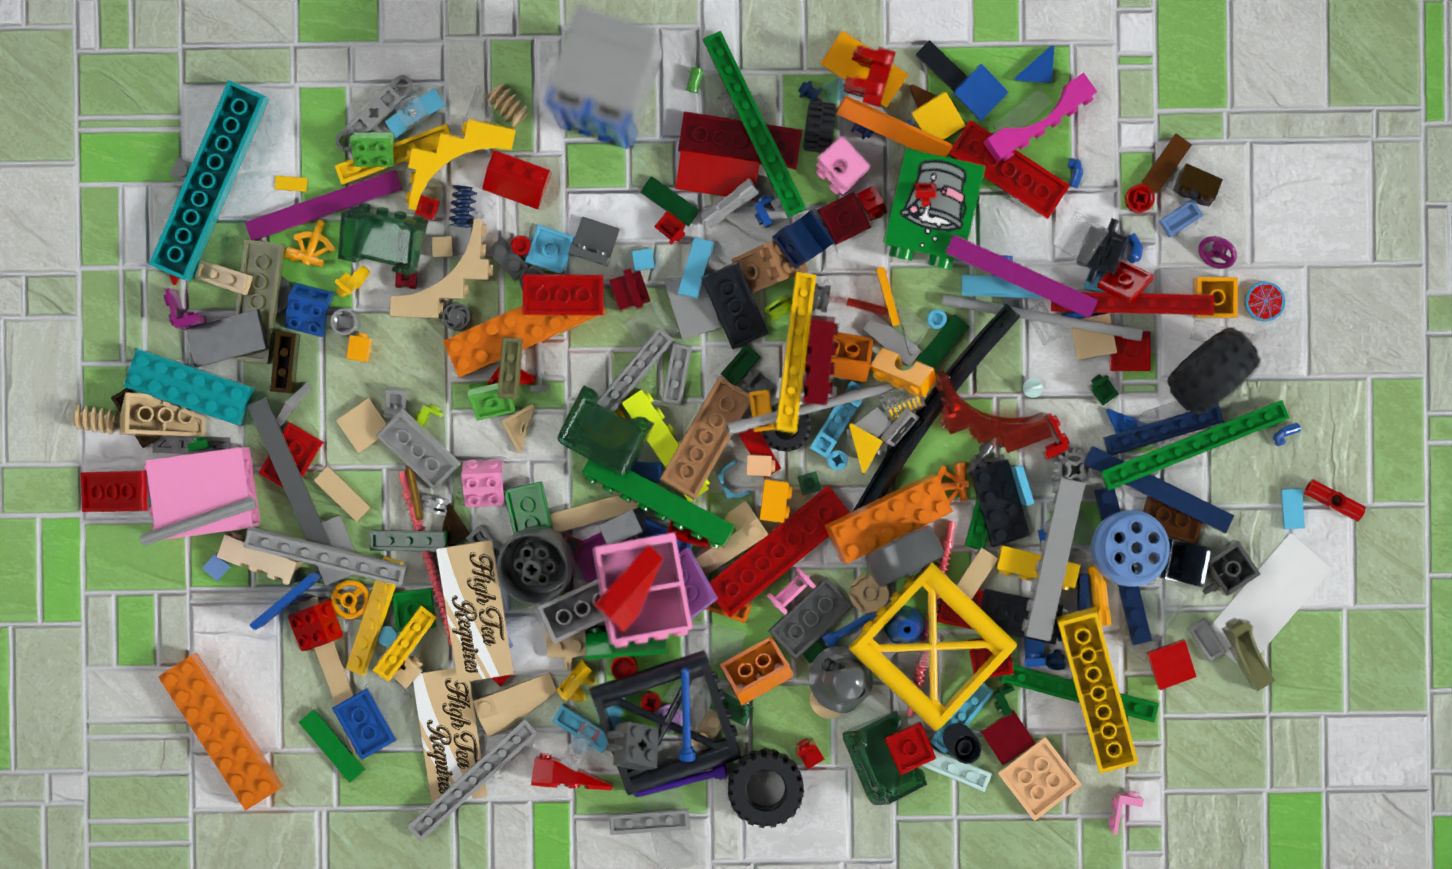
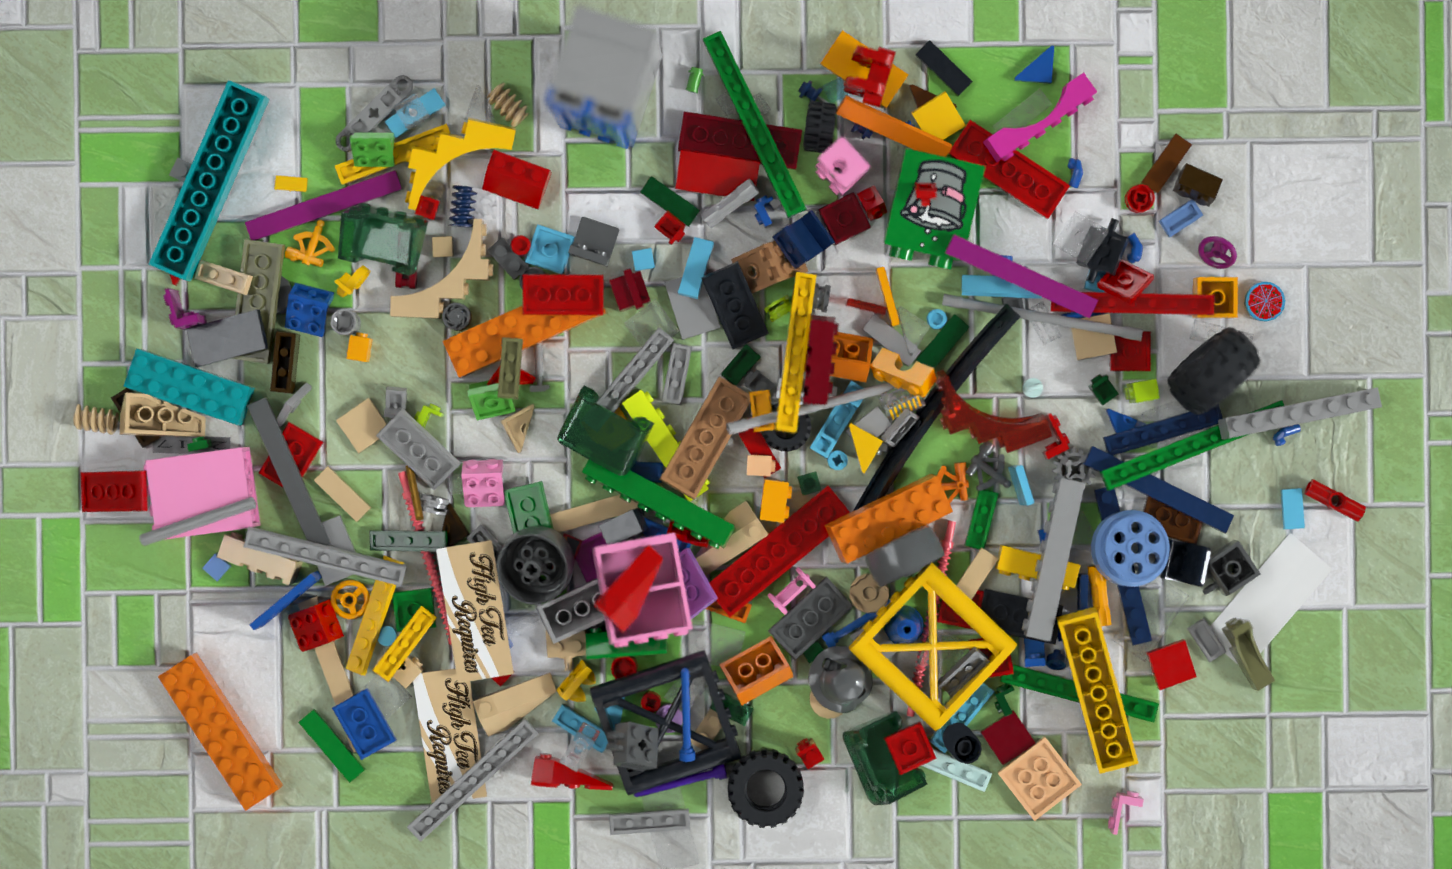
(720, 474): medium azure cap -> none
(963, 671): none -> dark grey hinge
(980, 92): blue tile -> none
(999, 503): black plate -> none
(1142, 391): none -> lime brick
(1299, 413): none -> light grey brick

